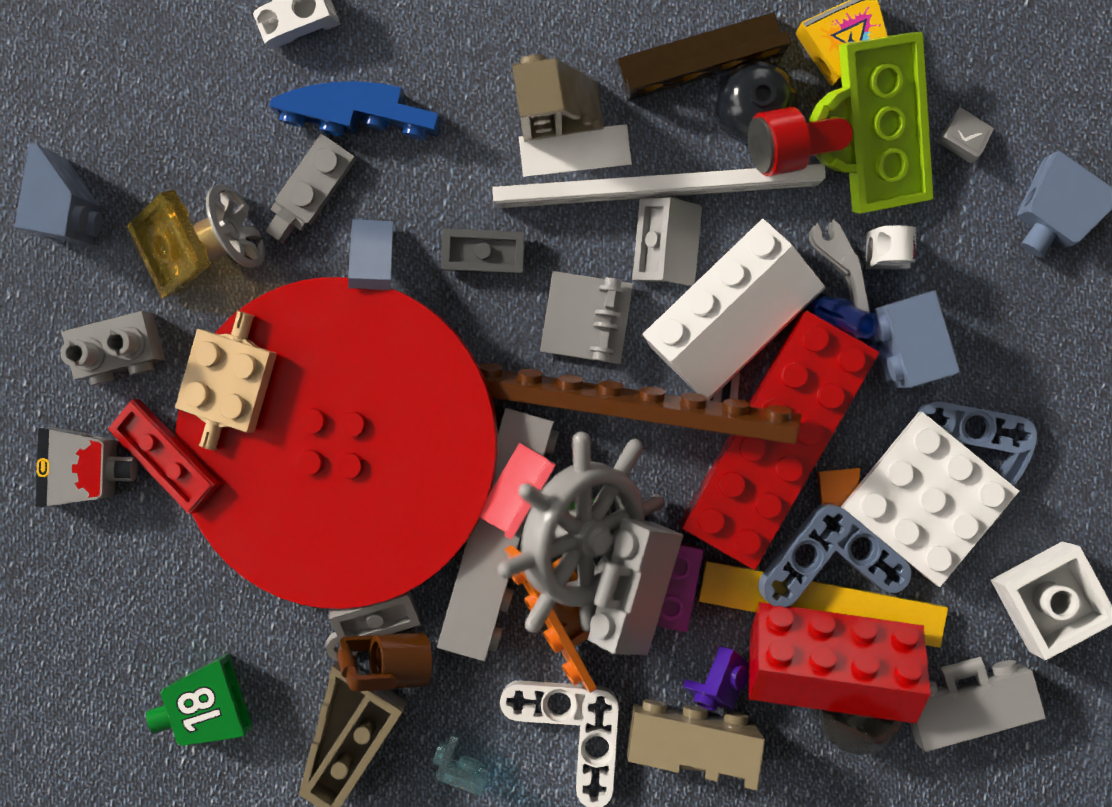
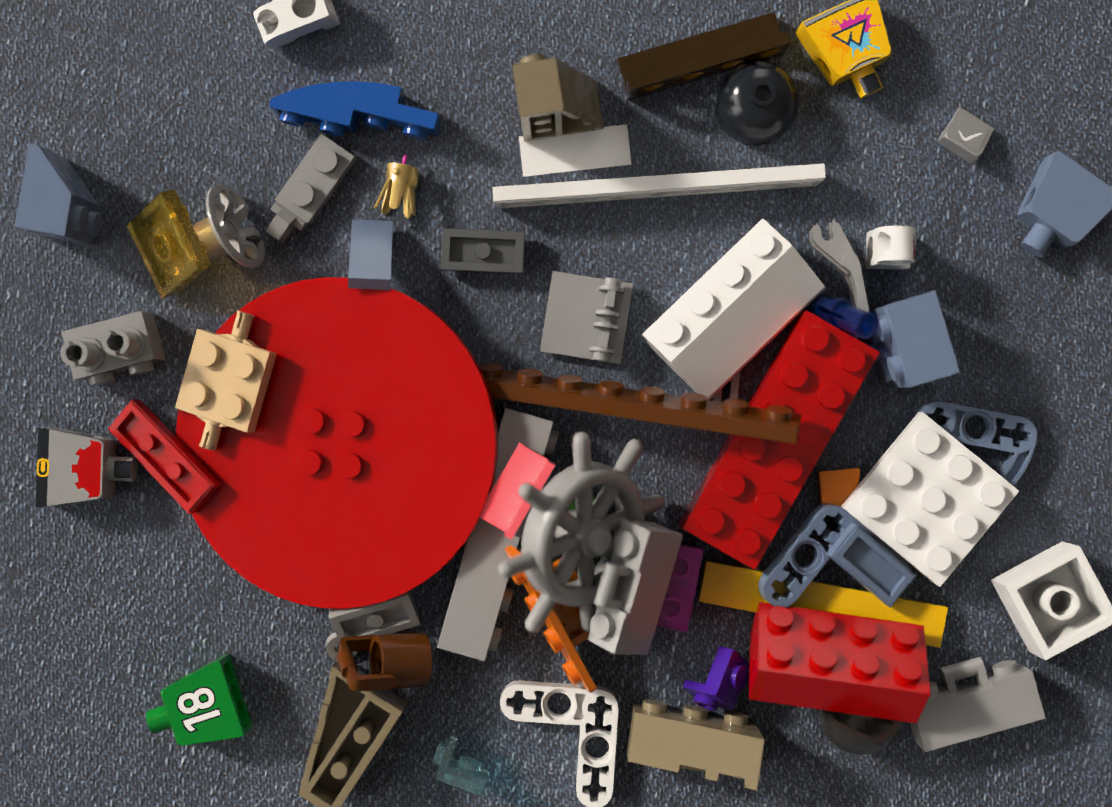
(400, 181): none -> pearl gold piece
(667, 241): light grey panel -> none
(866, 127): lime plate -> none
(871, 564): none -> sand blue tile

